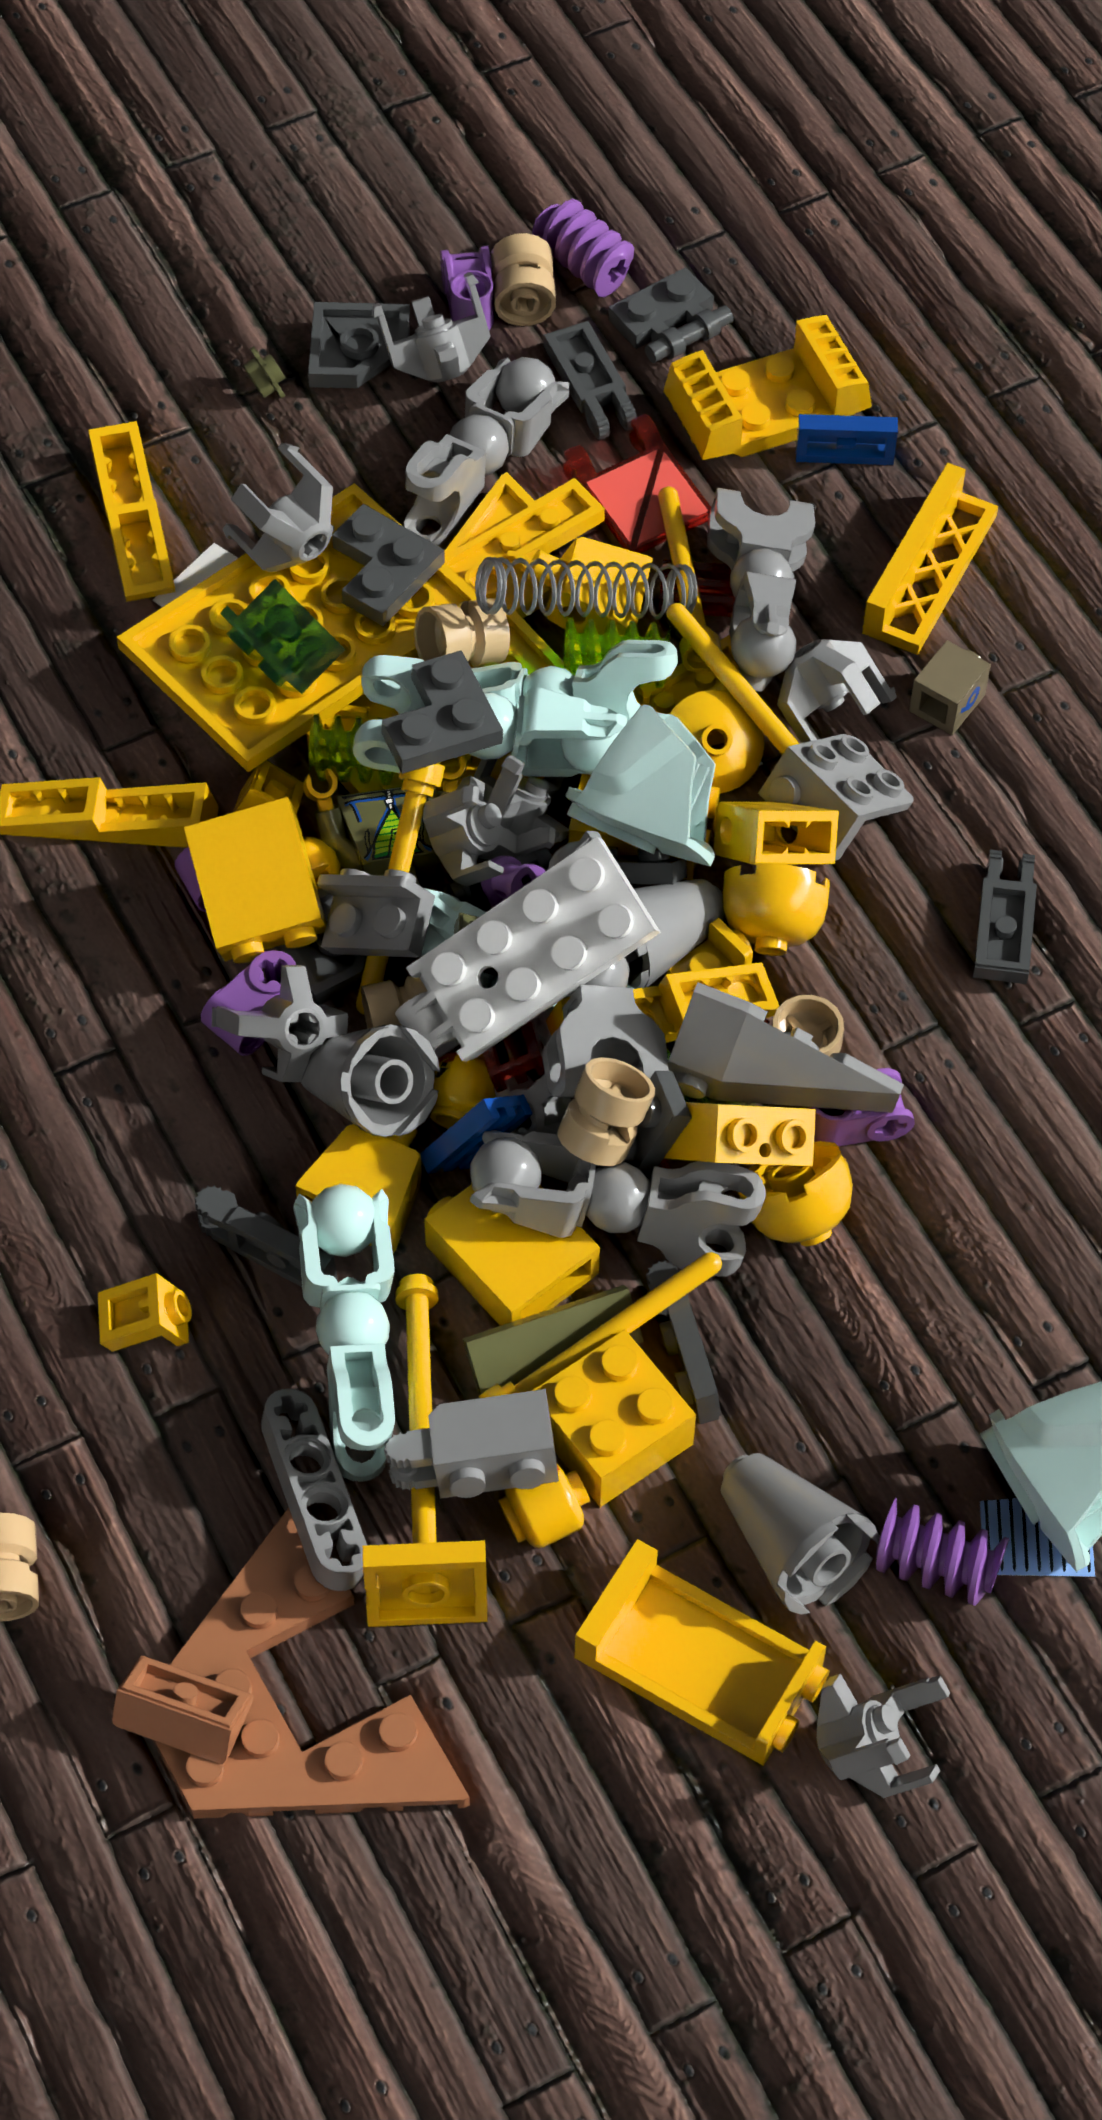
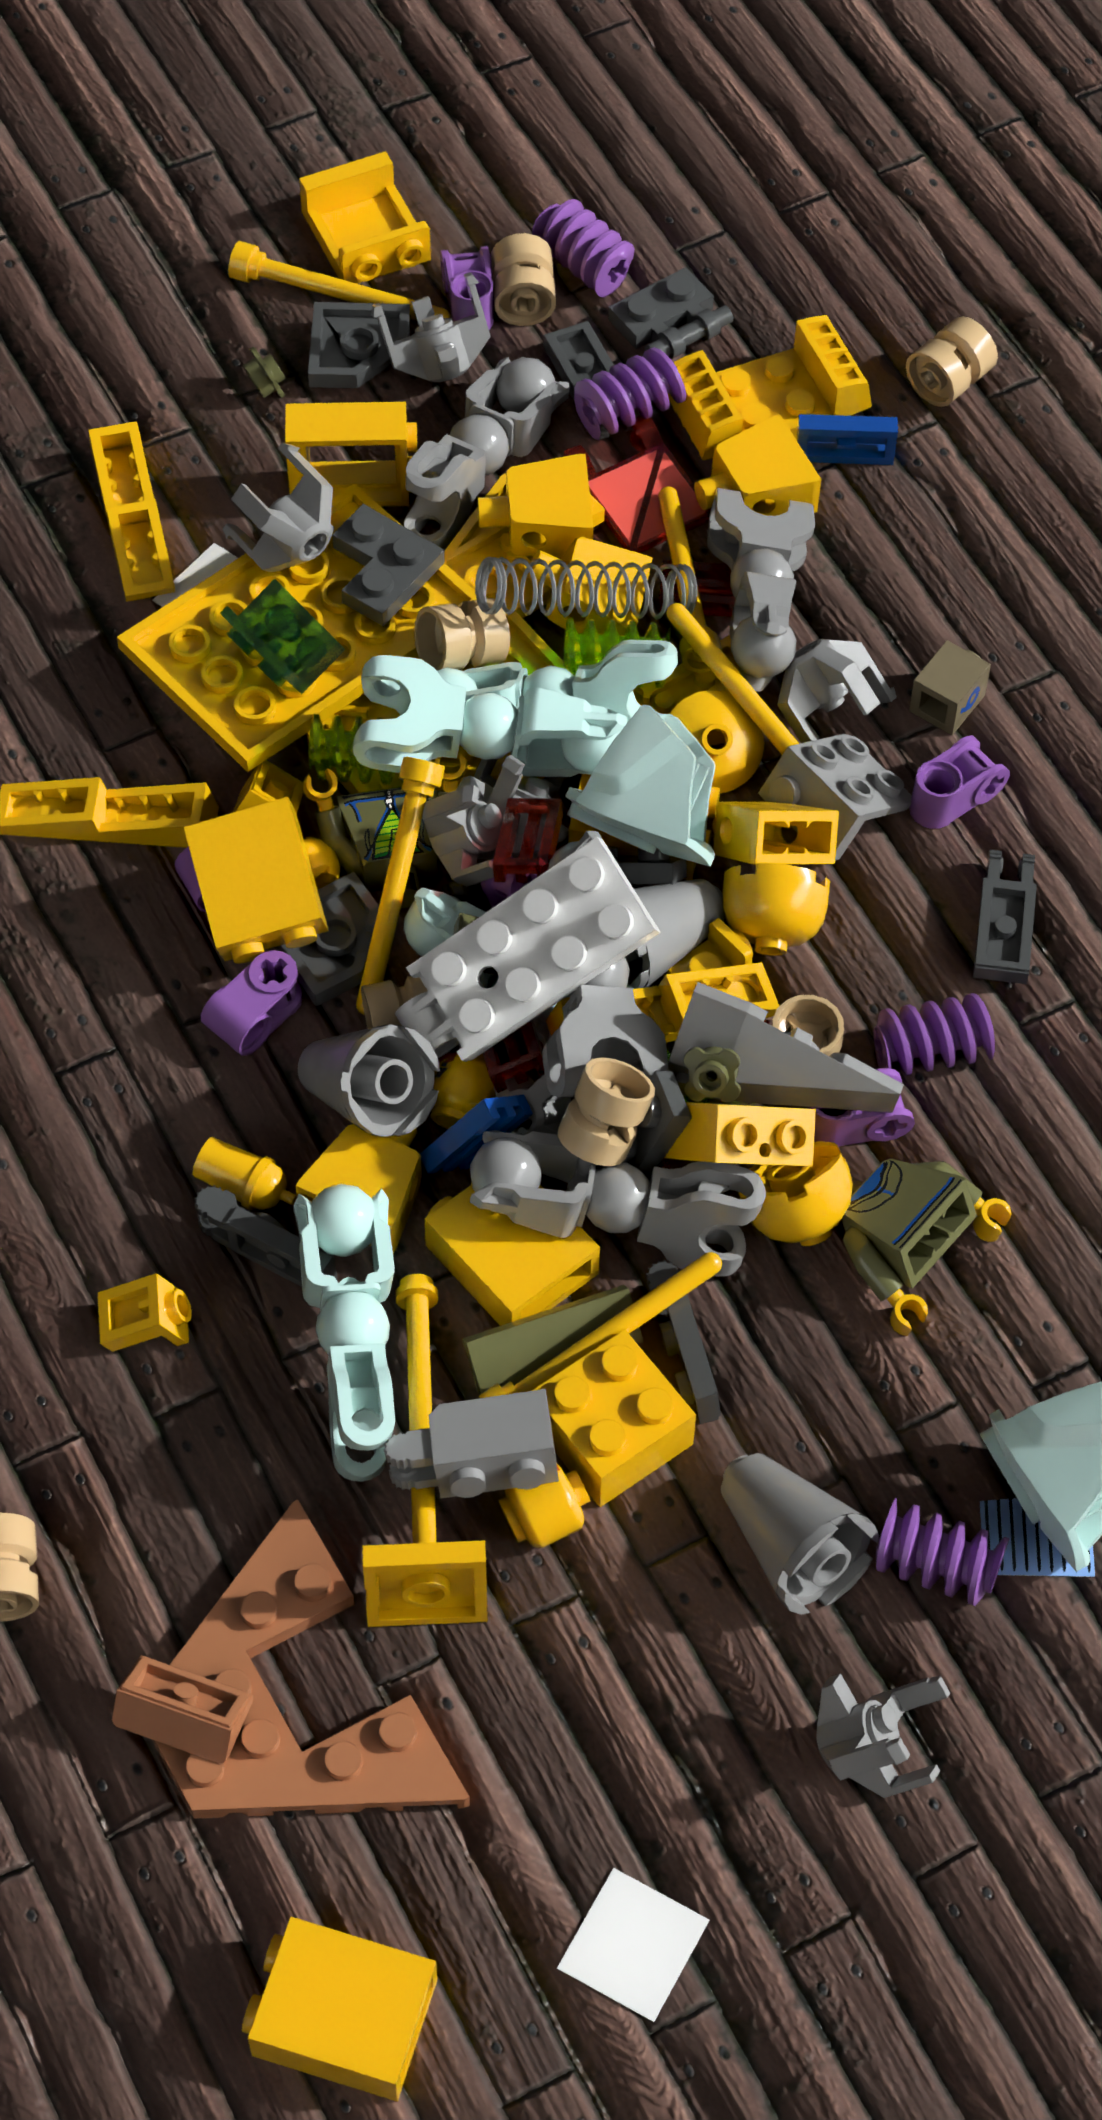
(242, 1174): none -> yellow piece
(250, 263): none -> yellow piece
(288, 1023): light grey piece -> none
(310, 1488): light grey beam -> none
(340, 2007): none -> yellow brick
(354, 426): none -> yellow window
(363, 219): none -> yellow panel
(376, 913): light grey bracket -> none
(451, 723): dark grey plate -> none
(525, 865): none -> clear red tile
(543, 506): none -> yellow torso
(626, 389): none -> medium lavender piece
(633, 1944): none -> white sticker
(699, 1657): yellow panel -> none
(716, 1059): none -> olive plate
(764, 467): none -> yellow torso
(907, 1221): none -> olive torso
(915, 551): yellow fence -> none
(933, 1033): none -> medium lavender piece
(951, 361): none -> tan wheel
(955, 784): none -> medium lavender piece

